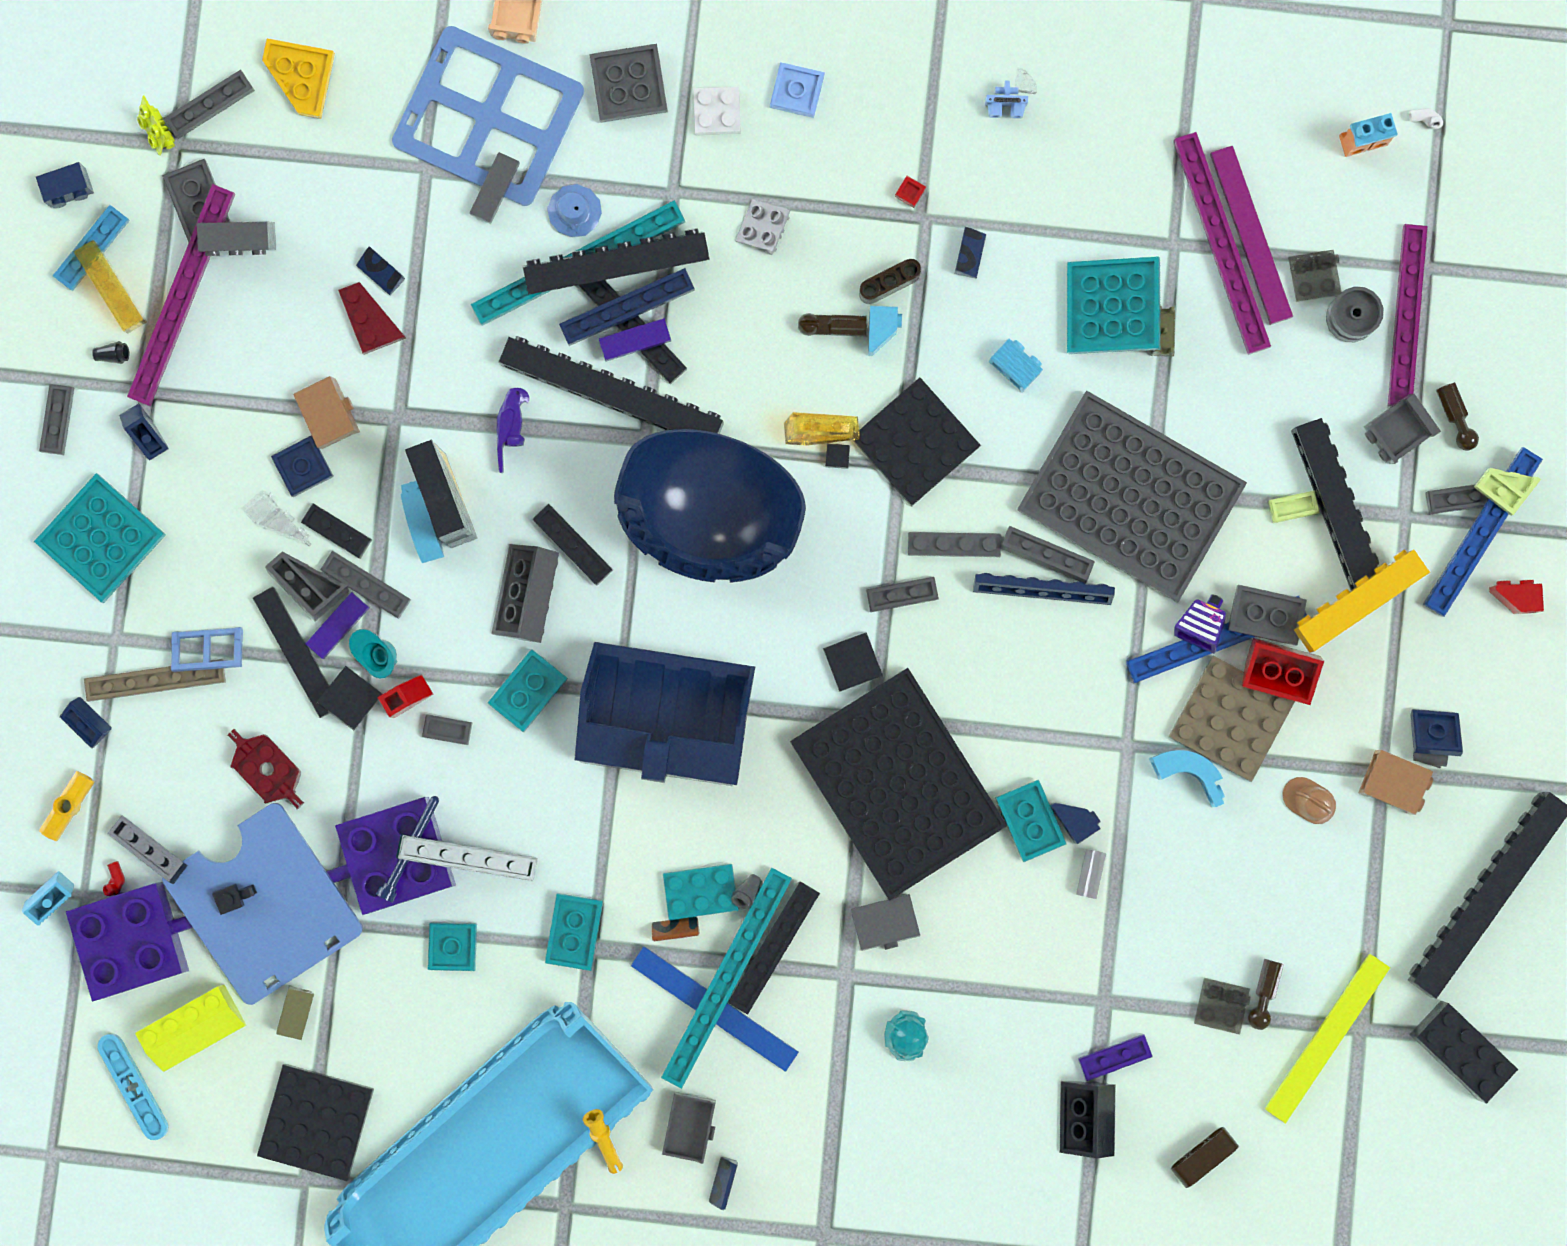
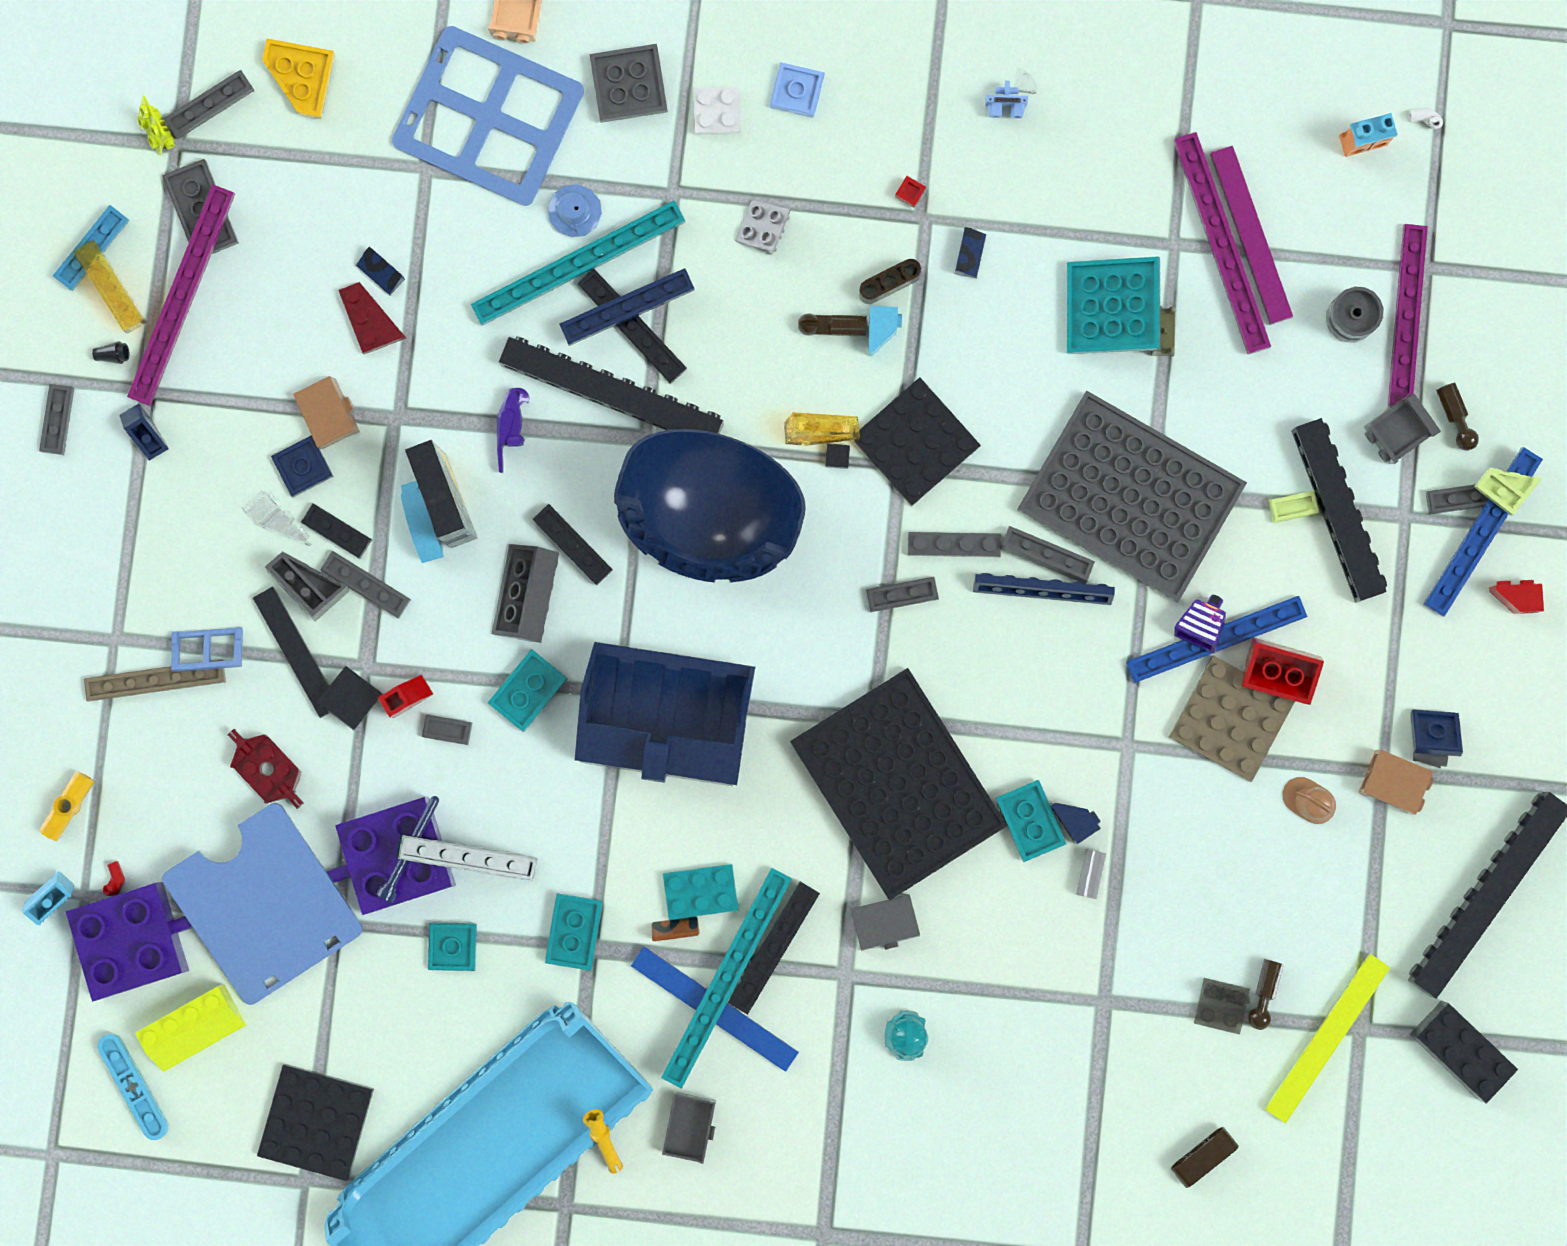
(65, 185): dark blue brick -> none
(85, 722): dark blue slope -> none
(100, 538): teal plate -> none
(147, 849): plate -> none
(231, 898): black plate -> none
(236, 237): dark grey wedge -> none
(295, 1013): olive hinge -> none
(337, 625): dark purple tile -> none
(373, 653): teal piece -> none
(494, 187): dark grey tile -> none
(615, 262): black brick -> none
(635, 339): dark purple tile -> none
(723, 1182): dark blue slope -> none
(745, 894): dark grey cone -> none
(852, 662): black tile -> none
(1016, 364): medium azure brick -> none
(1087, 1119): black slope -> none
(1115, 1057): dark purple tile -> none
(1194, 764): medium azure arch -> none
(1266, 614): dark grey plate -> none
(1315, 275): clear smoke hinge -> none
(1362, 600): yellow brick -> none

